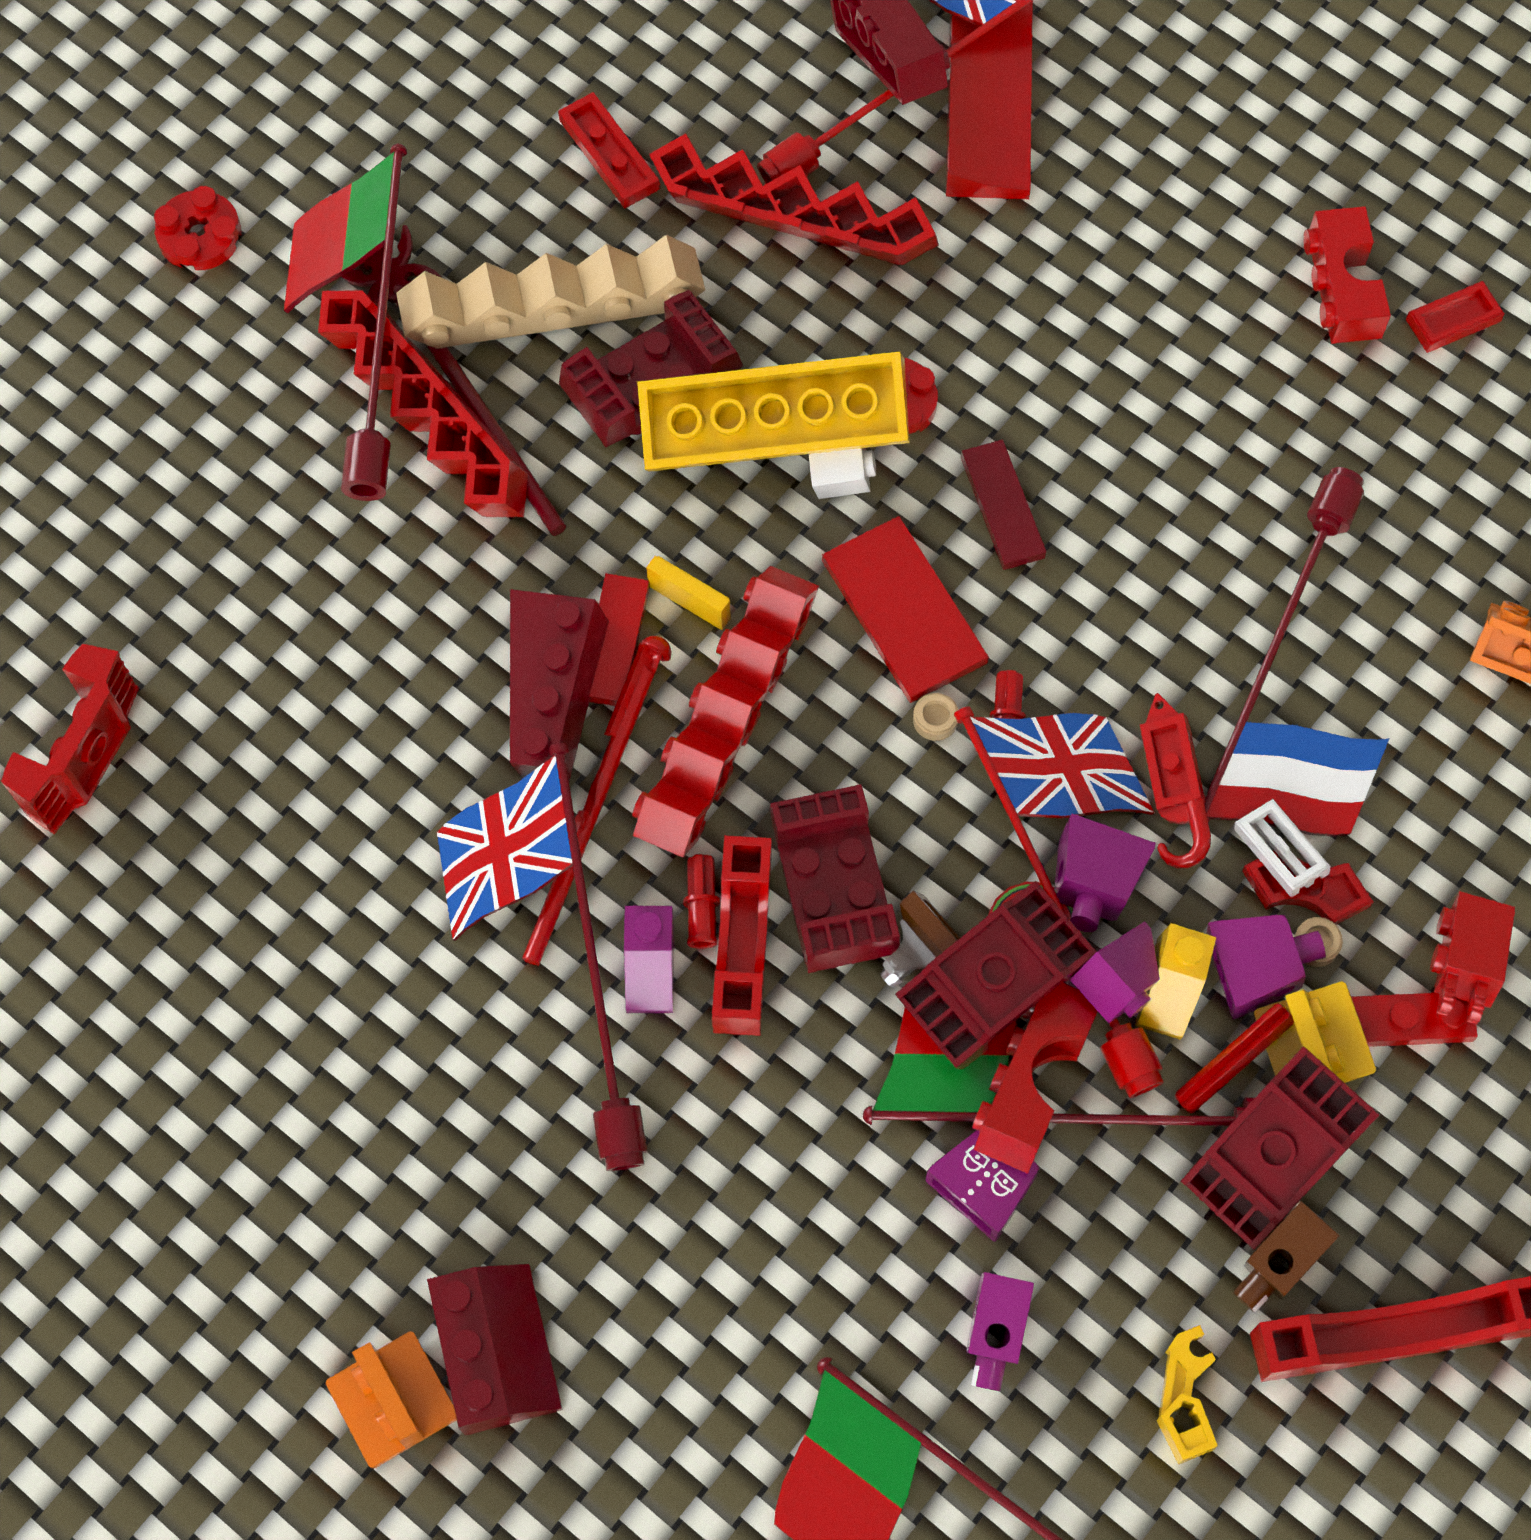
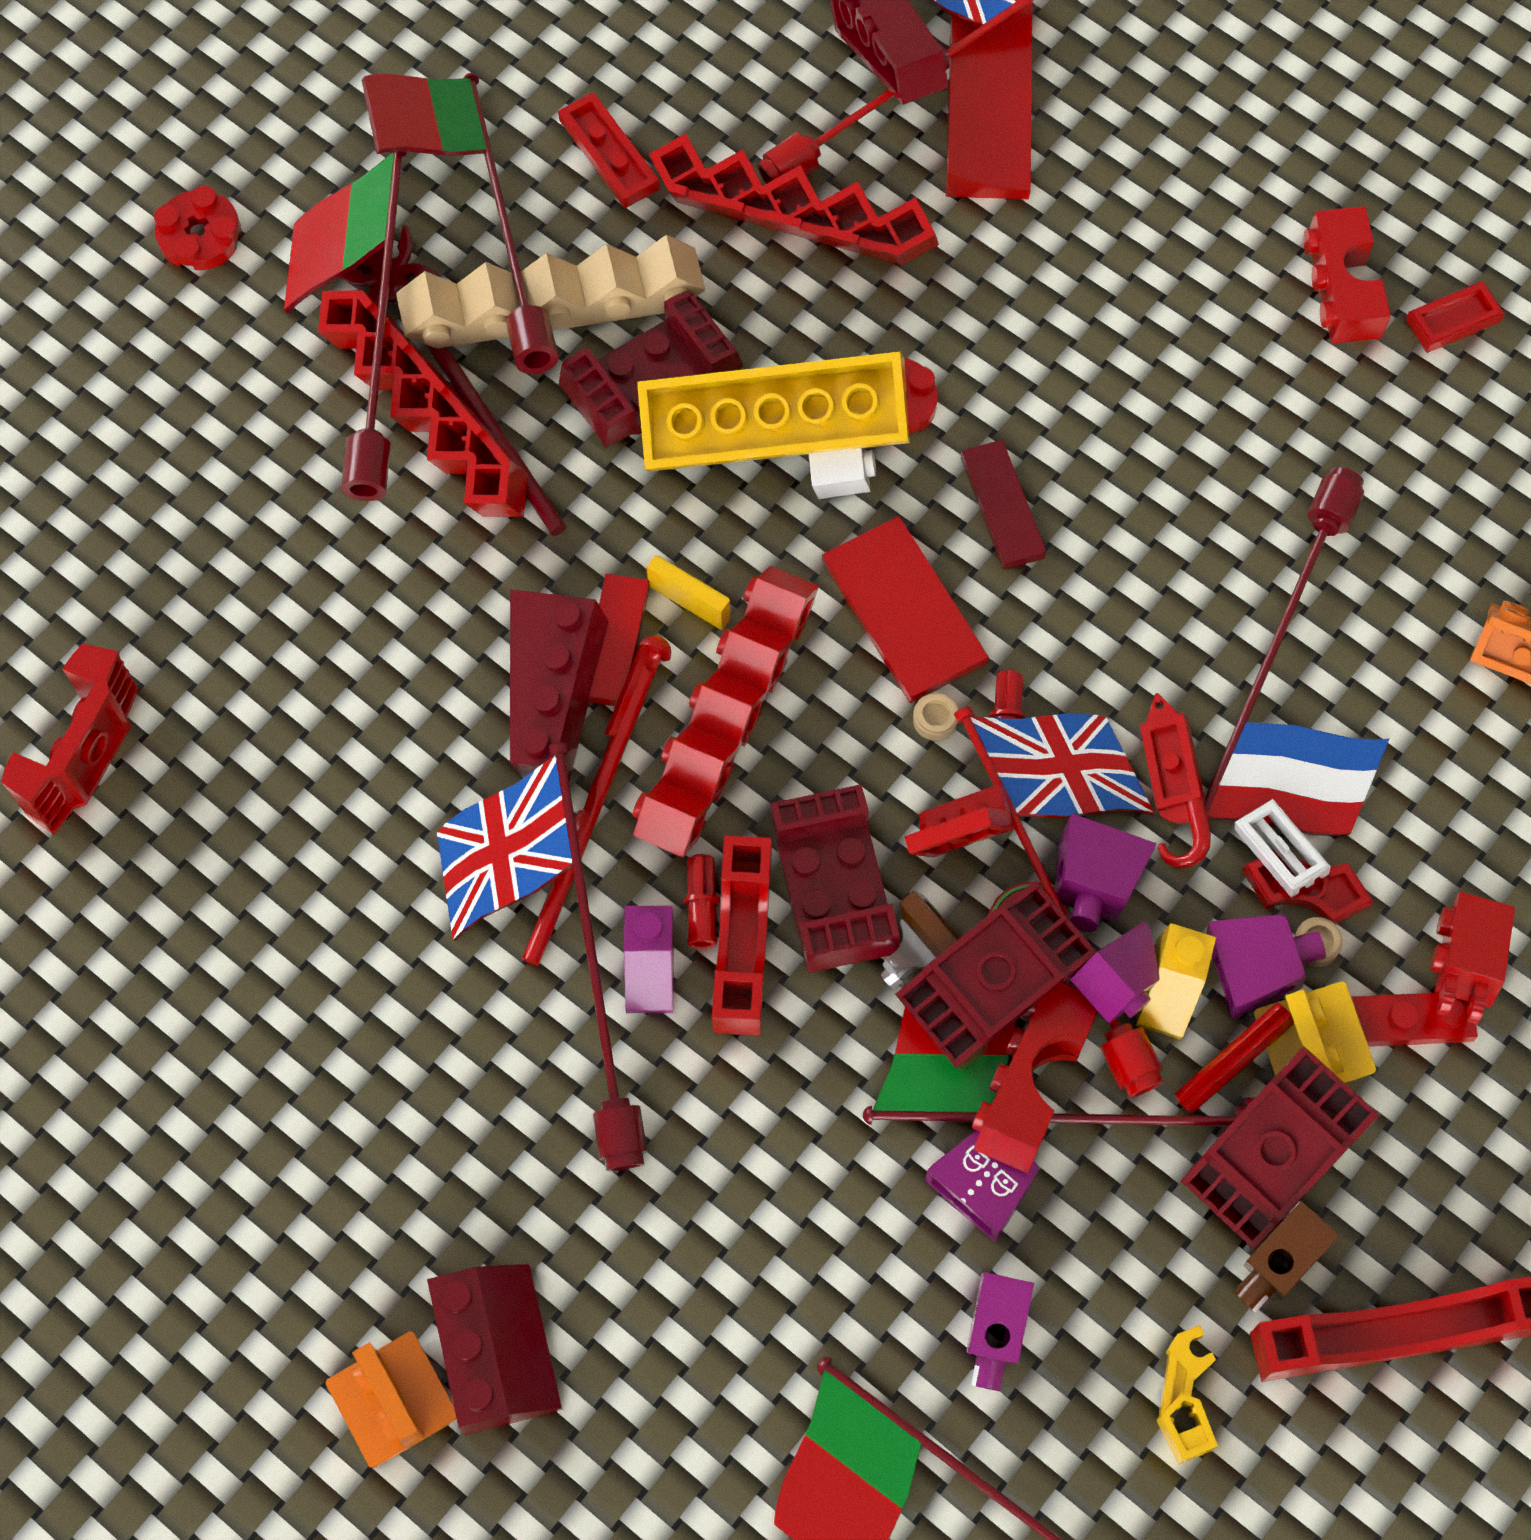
(449, 121): none -> flag
(961, 823): none -> red bracket

